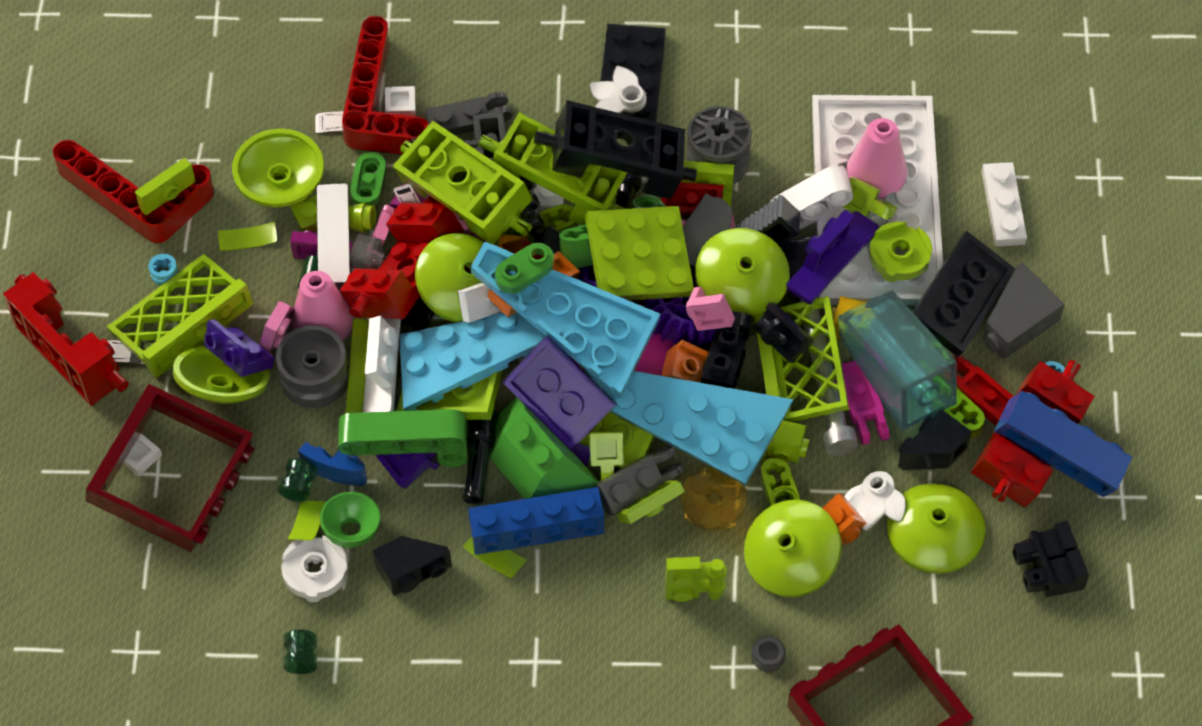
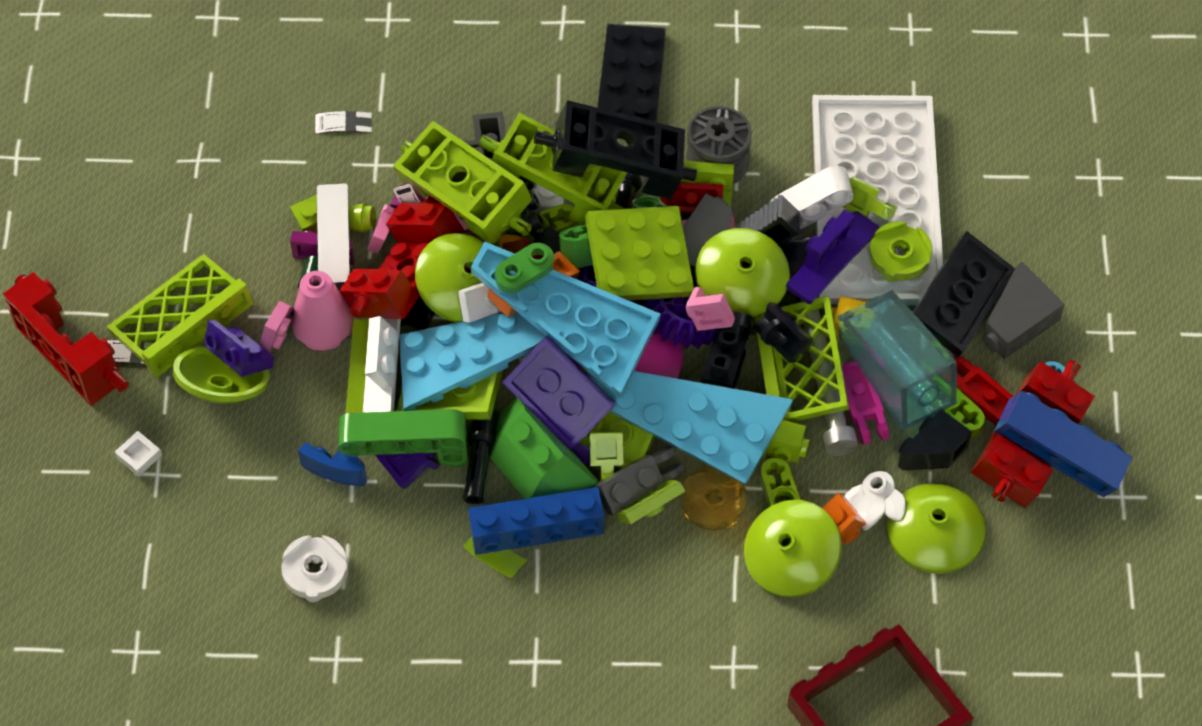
(99, 179): red beam -> none
(162, 261): medium azure bush -> none
(165, 186): lime plate -> none
(194, 417): dark red window -> none
(247, 237): lime sticker -> none
(275, 156): lime dish -> none
(297, 480): clear green wheel -> none
(300, 652): clear green wheel -> none
(307, 521): lime sticker -> none
(312, 366): dark grey wheel -> none
(350, 508): bright green piece -> none
(360, 122): red beam -> none
(366, 182): bright green plate -> none
(366, 253): clear plate -> none
(400, 100): white plate -> none
(409, 562): black slope -> none
(459, 116): dark grey hinge -> none
(616, 94): white plate -> none
(685, 362): orange brick -> none
(689, 576): lime plate -> none
(768, 654): dark grey tile -> none
(879, 158): bright pink cone -> none
(1004, 204): white plate -> none
(1055, 559): black hips -> none

